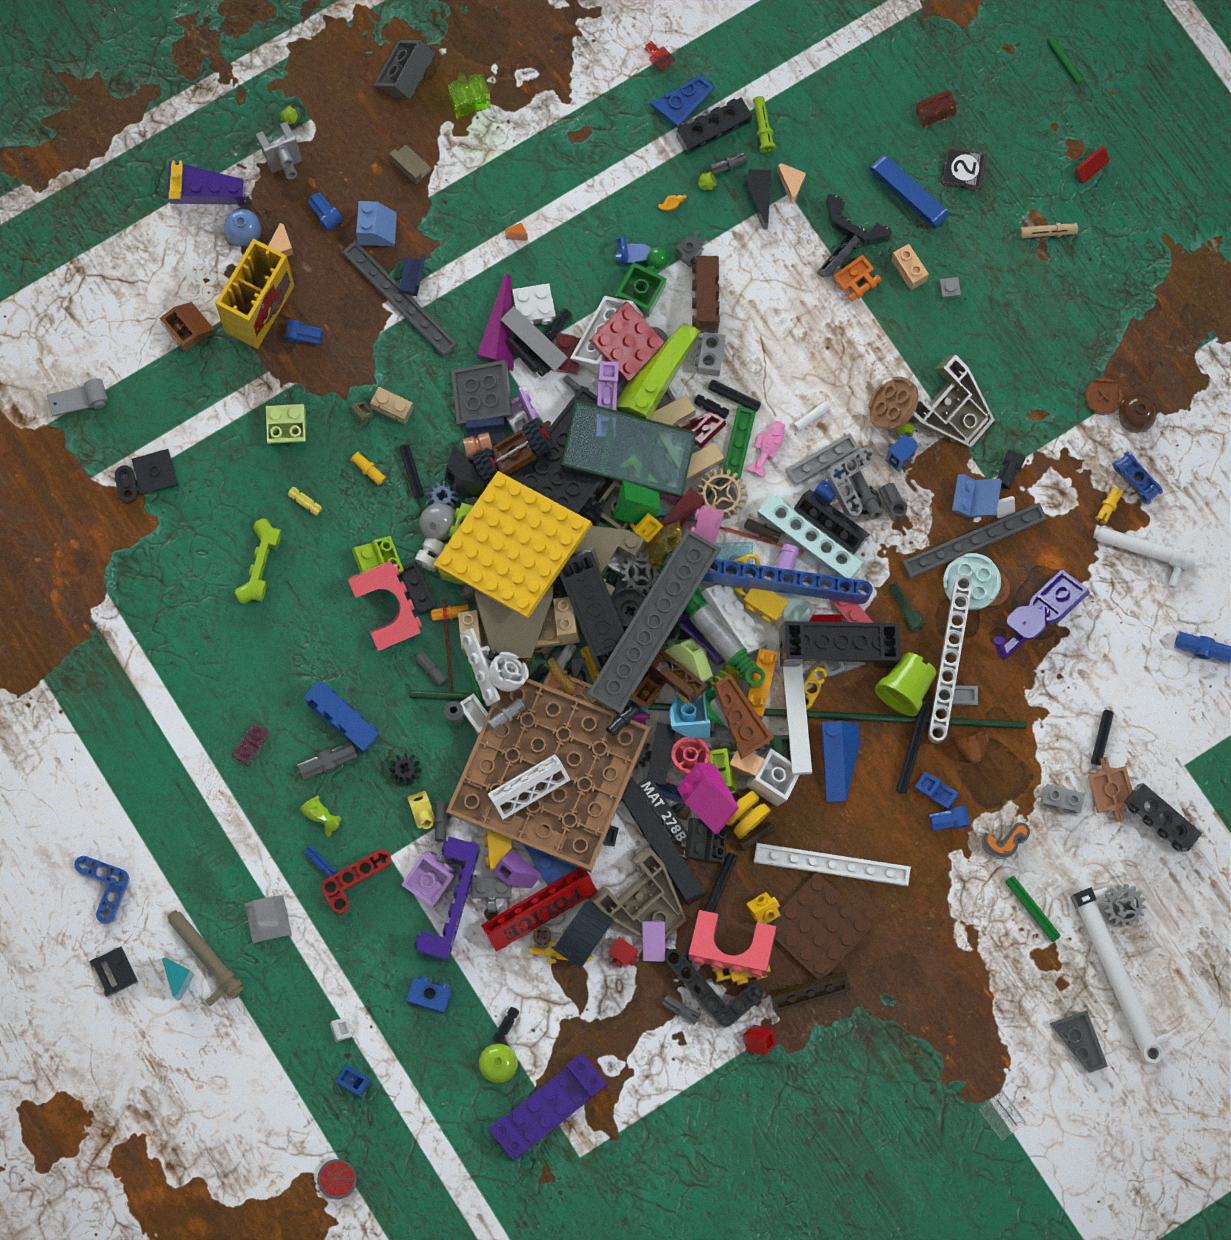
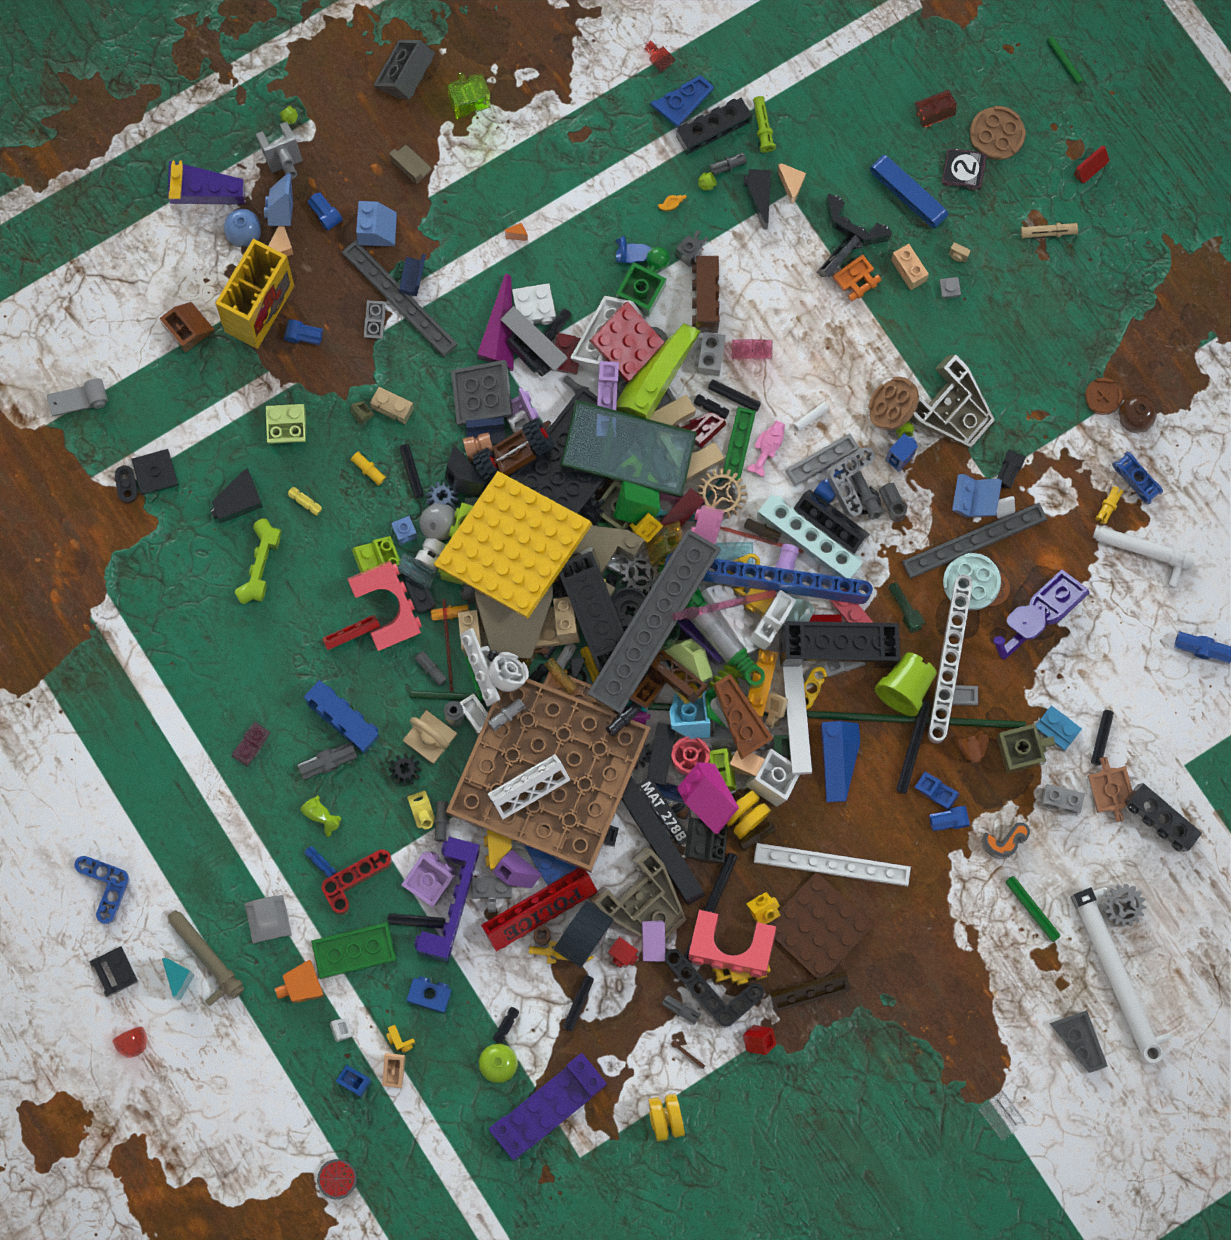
(131, 1042): none -> clear red helmet
(236, 499): none -> black slope
(280, 203): none -> medium blue slope
(301, 984): none -> orange torso
(351, 632): none -> red tile
(353, 950): none -> green tile
(374, 319): none -> light grey slope
(393, 1070): none -> light nougat slope
(394, 1038): none -> yellow bracket
(404, 530): none -> medium blue brick
(415, 920): none -> black axle
(416, 571): none -> clear light blue tile
(429, 736): none -> tan tile
(578, 1003): none -> black axle
(665, 1117): none -> yellow wheel
(675, 1044): none -> reddish brown hinge
(692, 612): none -> clear pink bar
(752, 349): none -> clear pink slope
(772, 620): none -> white slope
(776, 708): none -> tan plate
(959, 252): none -> tan plate
(997, 133): none -> medium nougat tile
(1027, 738): none -> olive hinge
(1059, 726): none -> dark azure plate

